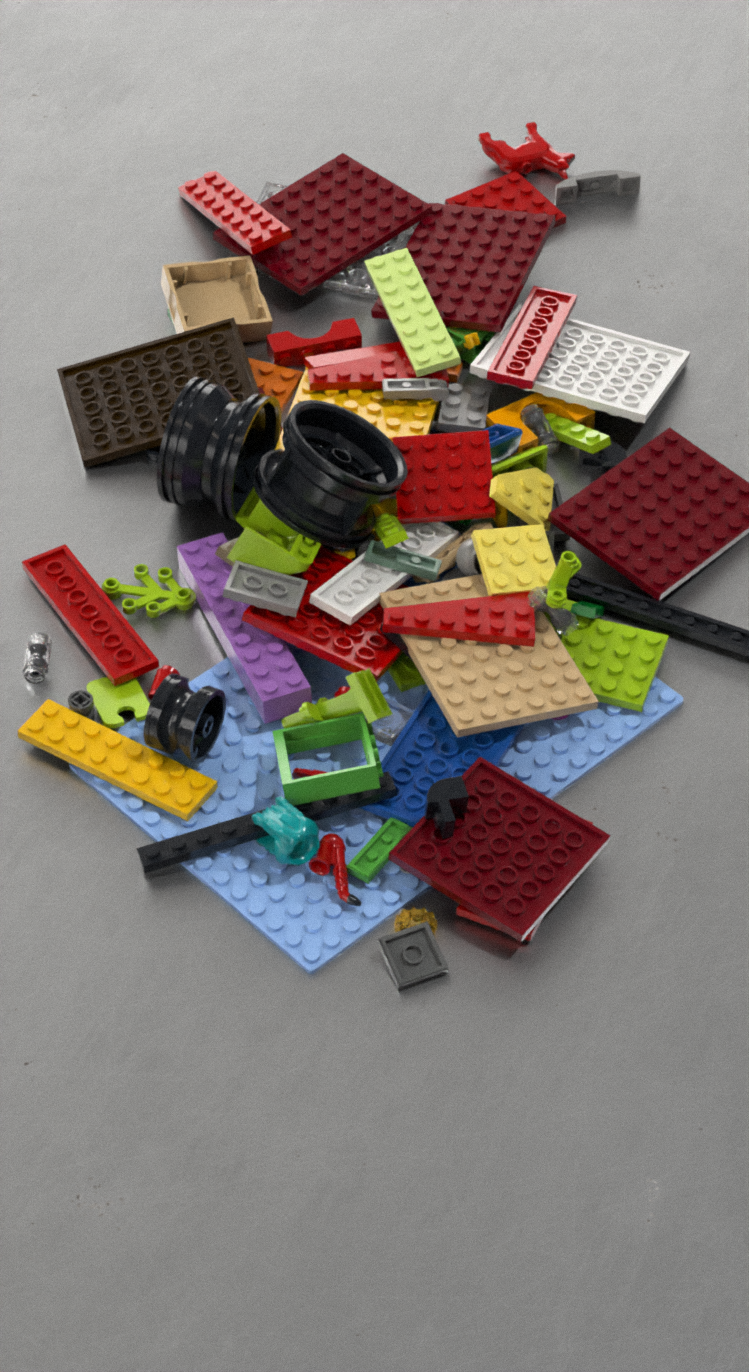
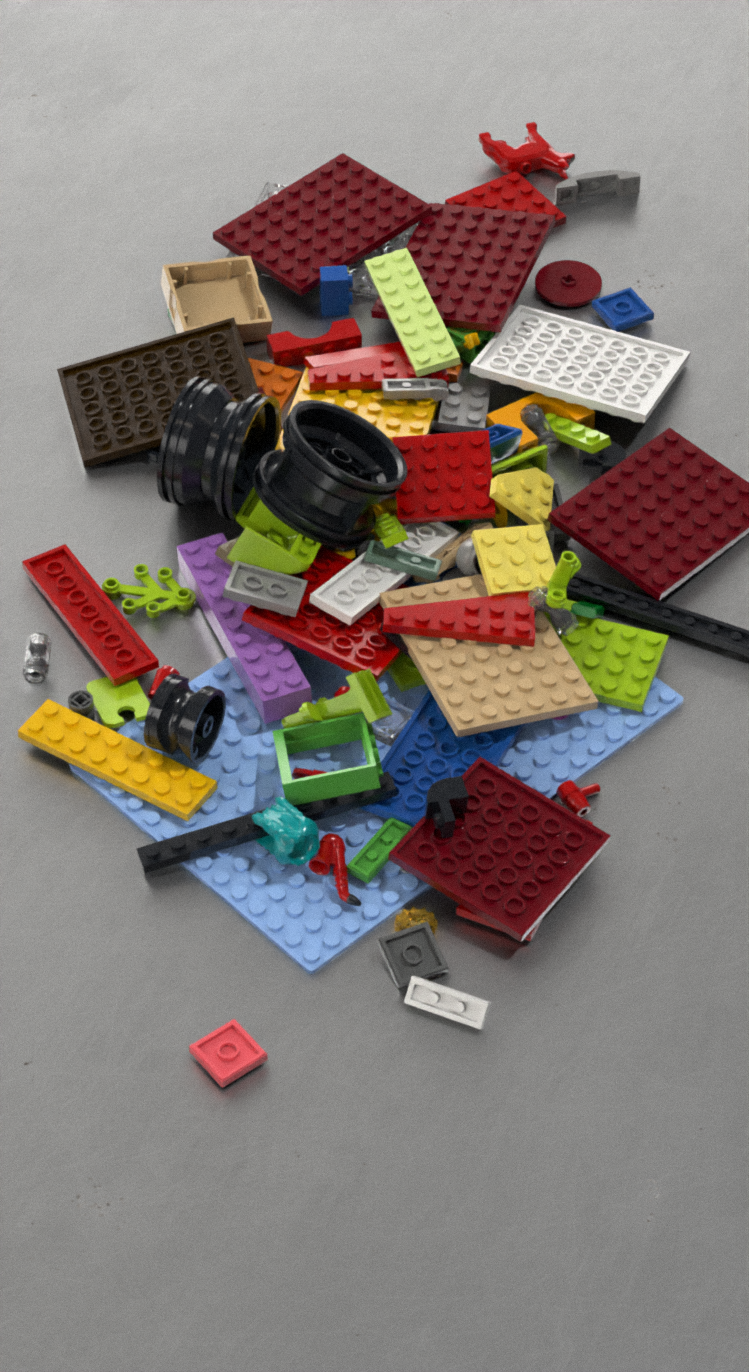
(228, 1053): none -> coral plate
(234, 212): plate -> none
(335, 290): none -> blue brick
(447, 1002): none -> white plate
(531, 337): plate -> none
(568, 283): none -> dark red piece
(575, 797): none -> red piece
(622, 310): none -> blue plate

